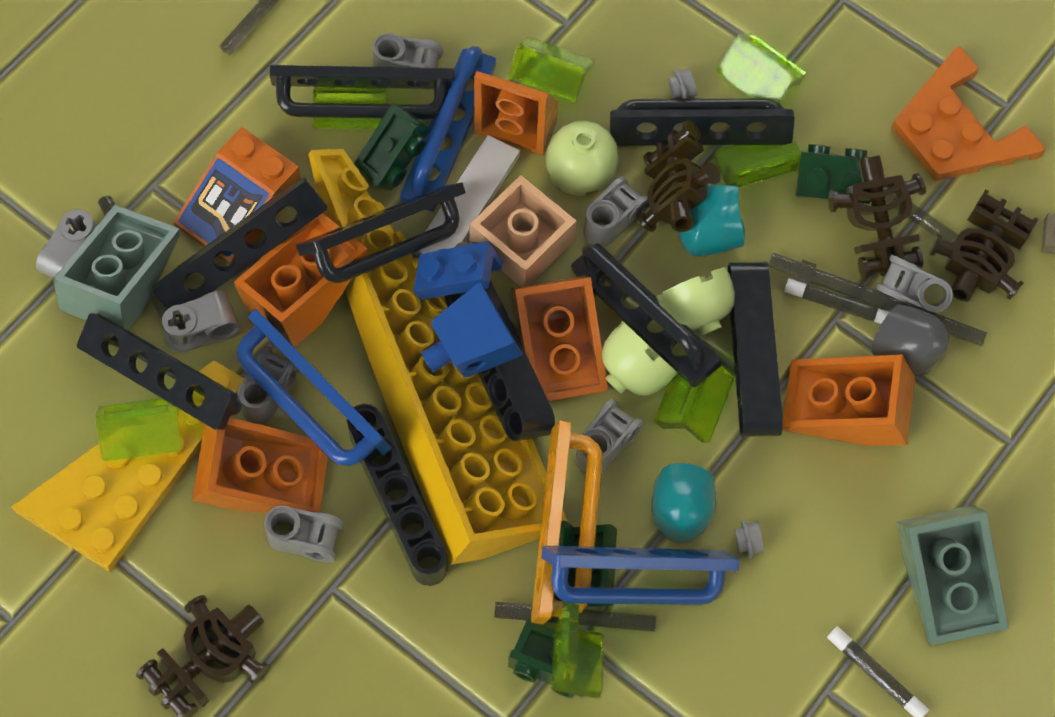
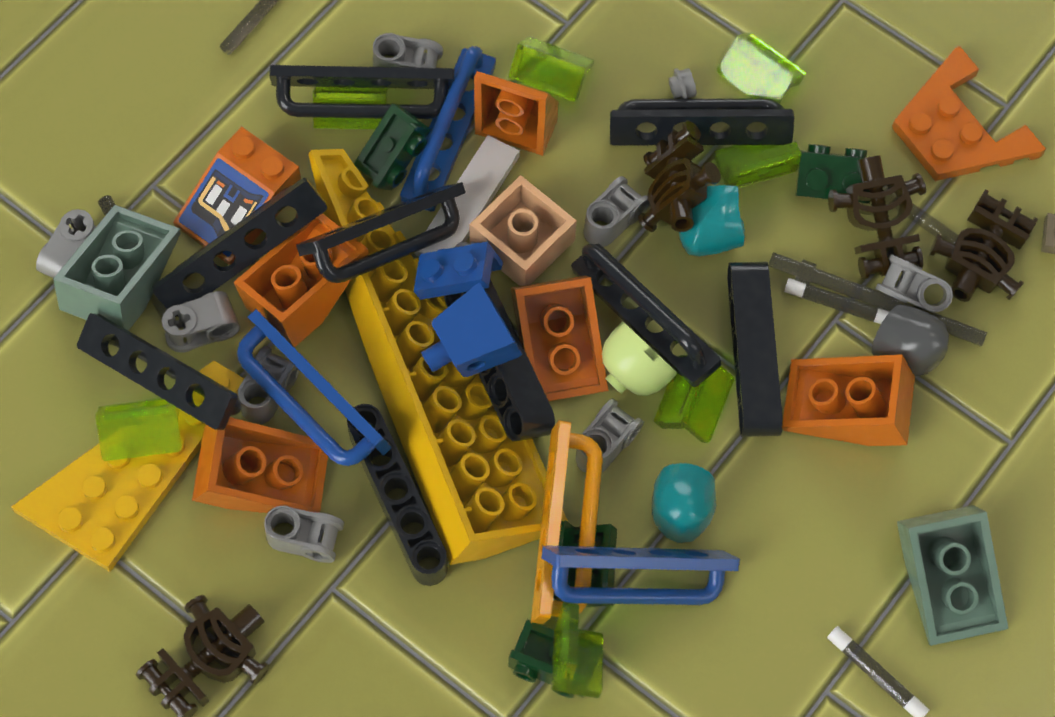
(582, 158): yellowish green cylinder -> none
(586, 617): clear smoke bar -> none
(700, 301): yellowish green cylinder -> none
(749, 538): light grey plate -> none

